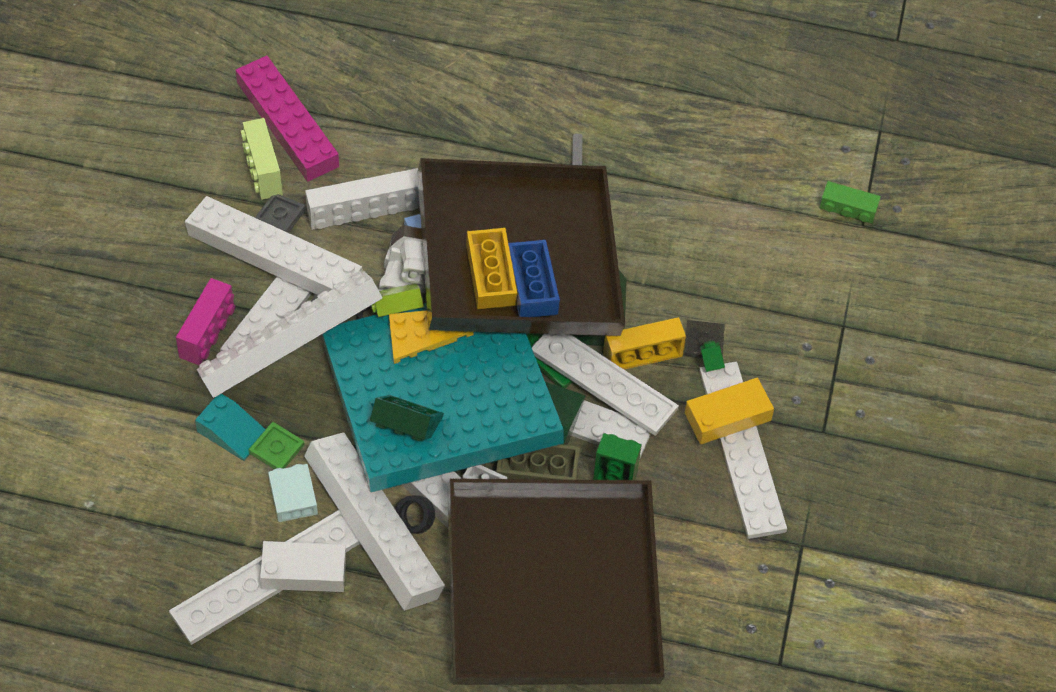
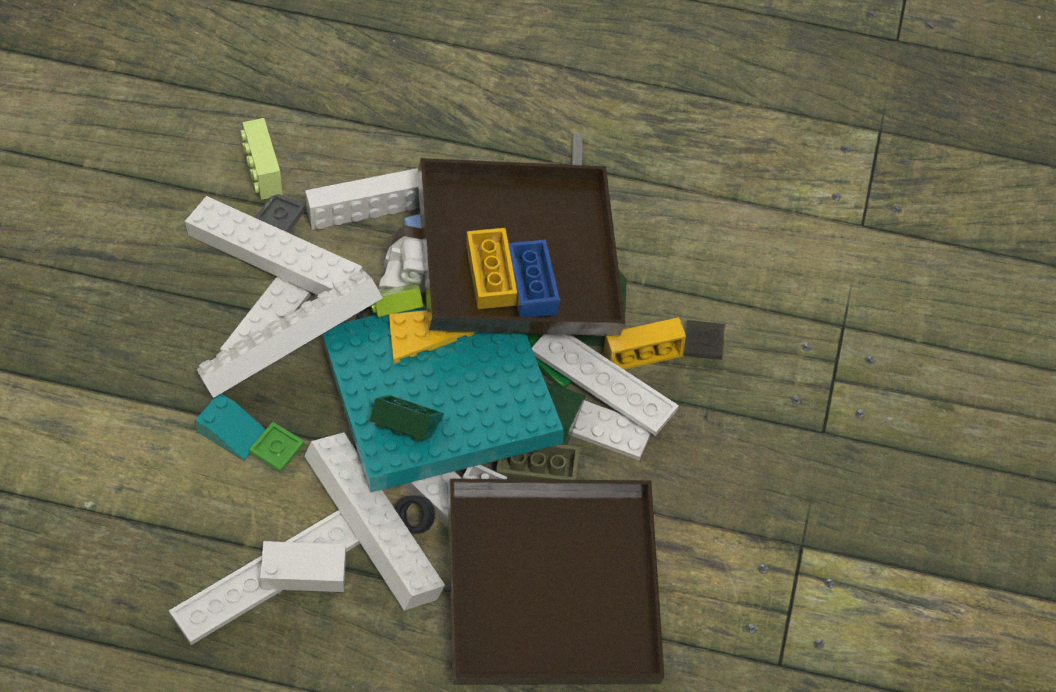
(205, 322): dark pink brick -> none
(287, 118): dark pink brick -> none
(292, 492): light aqua brick -> none
(616, 458): green brick -> none
(712, 356): green brick -> none
(729, 410): yellow brick -> none
(747, 466): white plate -> none
(850, 202): bright green brick -> none

